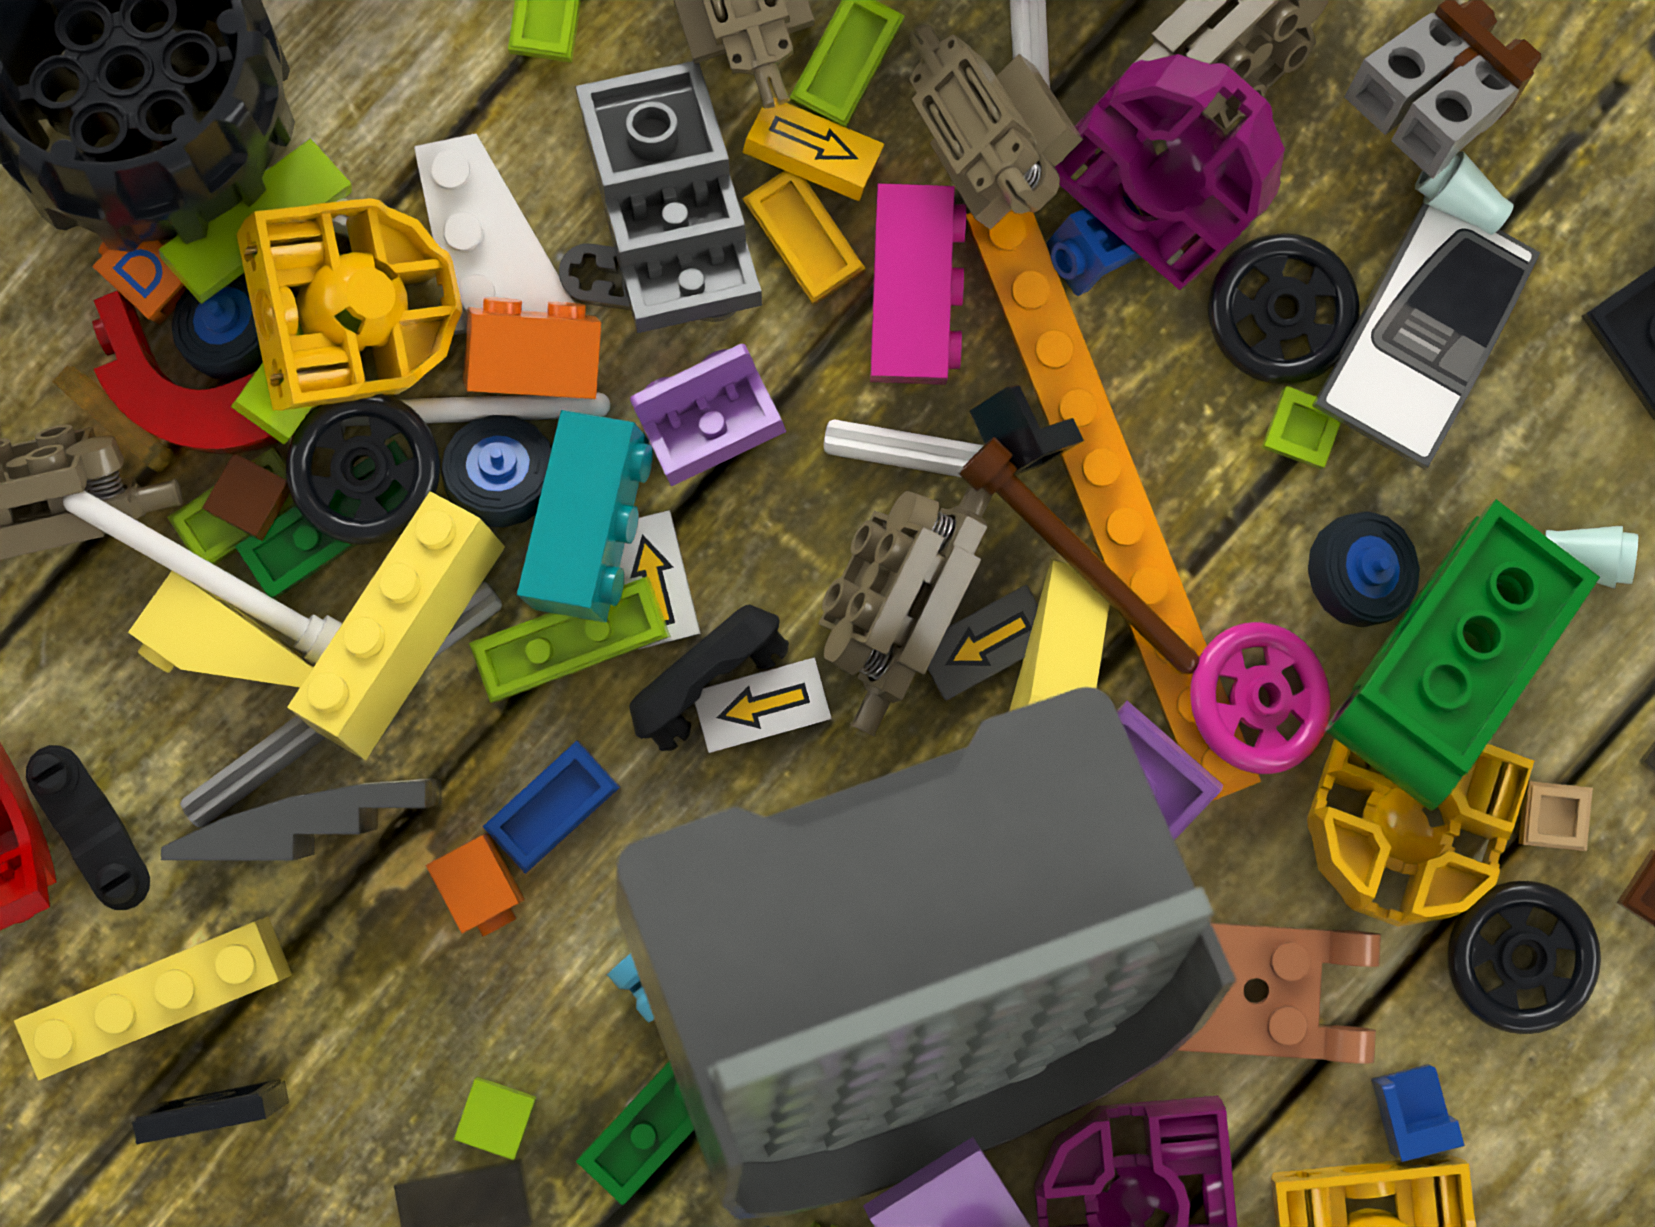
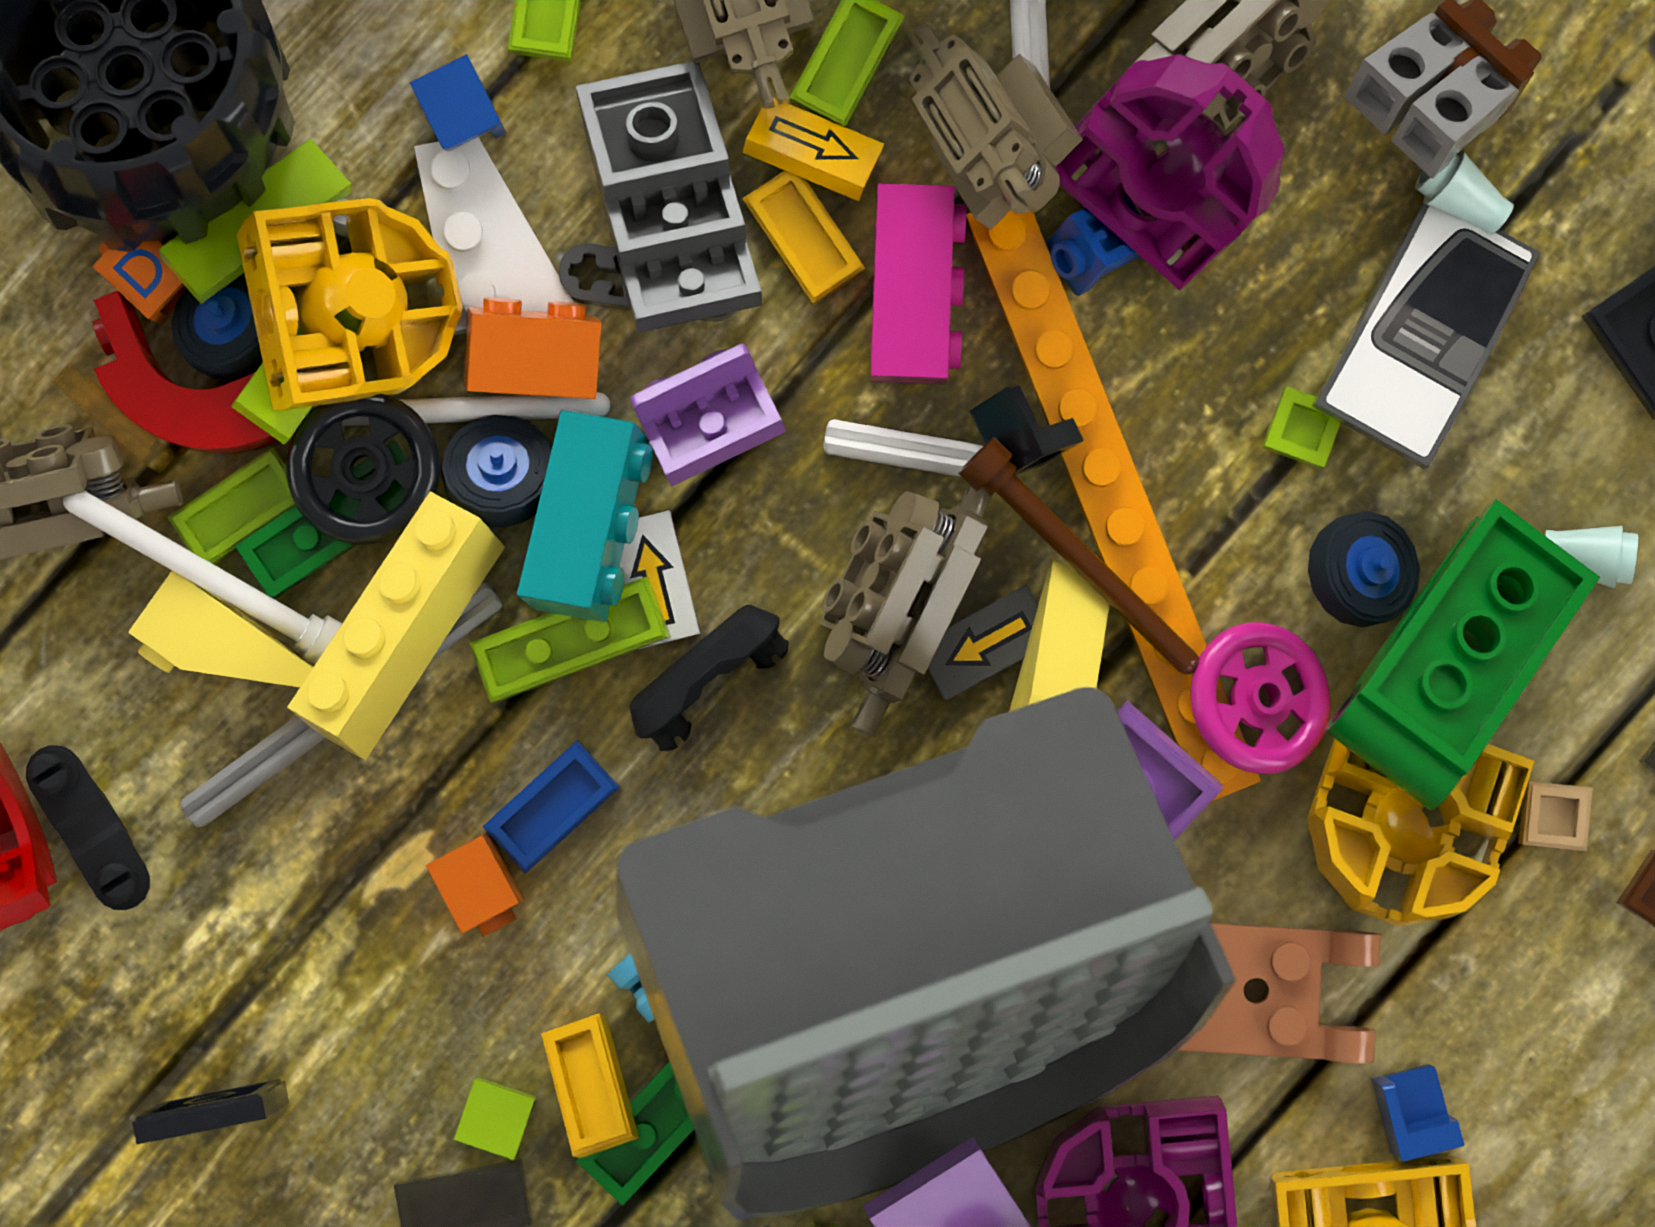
(153, 998): light yellow brick -> none
(247, 496): reddish brown tile -> none
(288, 826): dark grey slope -> none
(457, 104): none -> blue panel
(589, 1085): none -> yellow tile
(762, 705): white tile -> none
(1230, 305): black plate -> none
(1500, 1005): black plate -> none

